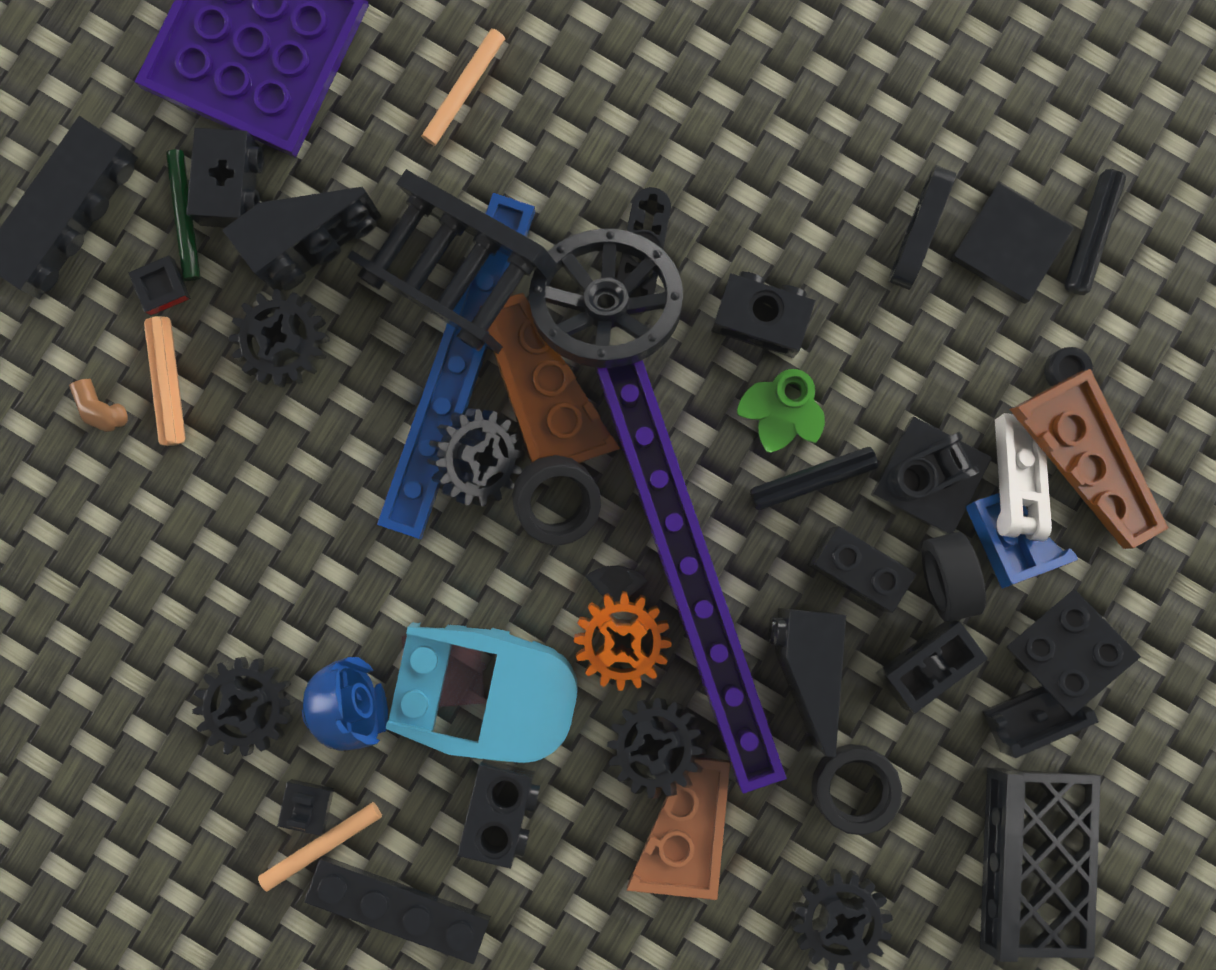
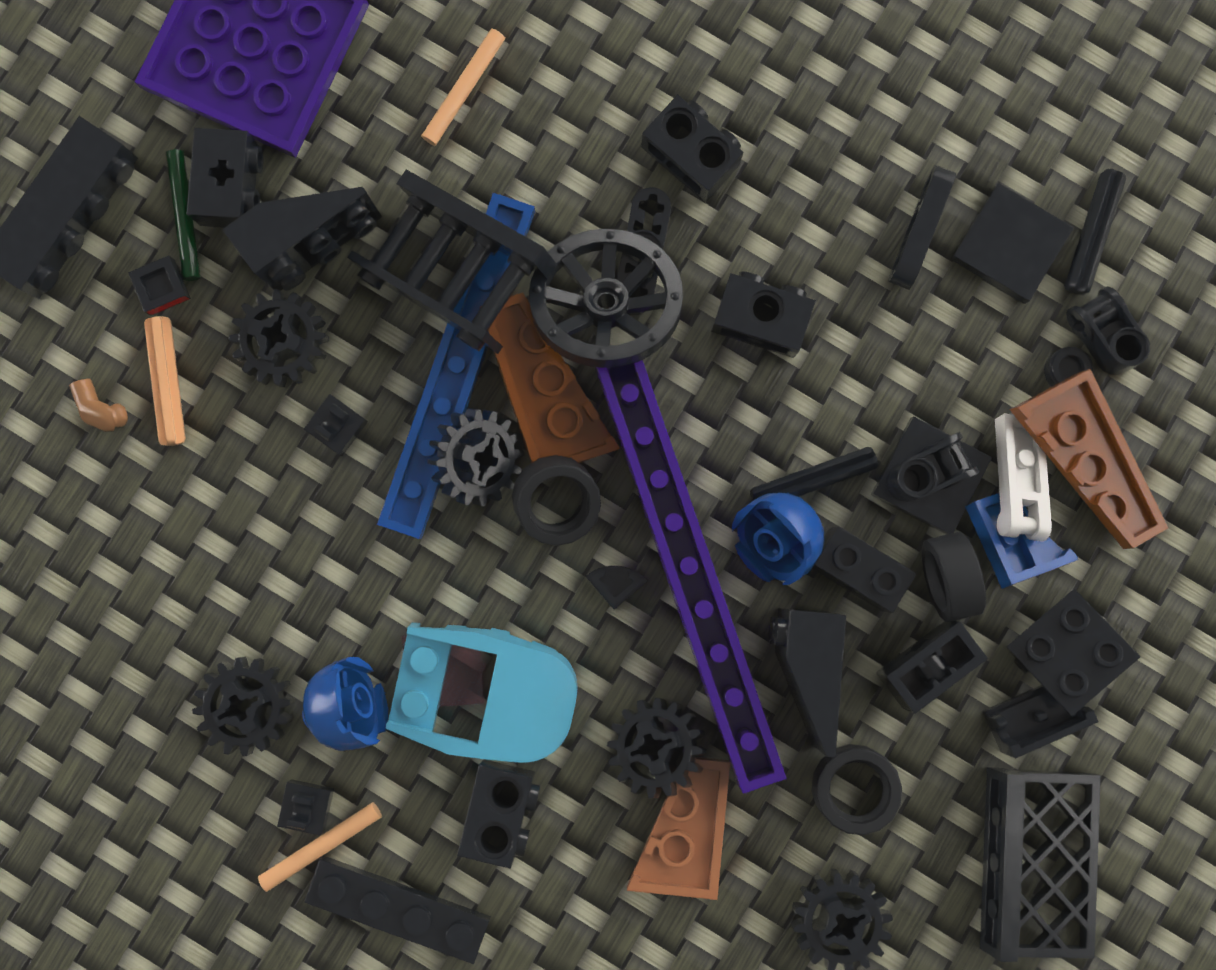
(335, 425): none -> black tile
(607, 654): orange gear -> none
(683, 155): none -> black brick
(779, 537): none -> blue cylinder
(783, 417): bright green plate -> none
(1104, 331): none -> black piece

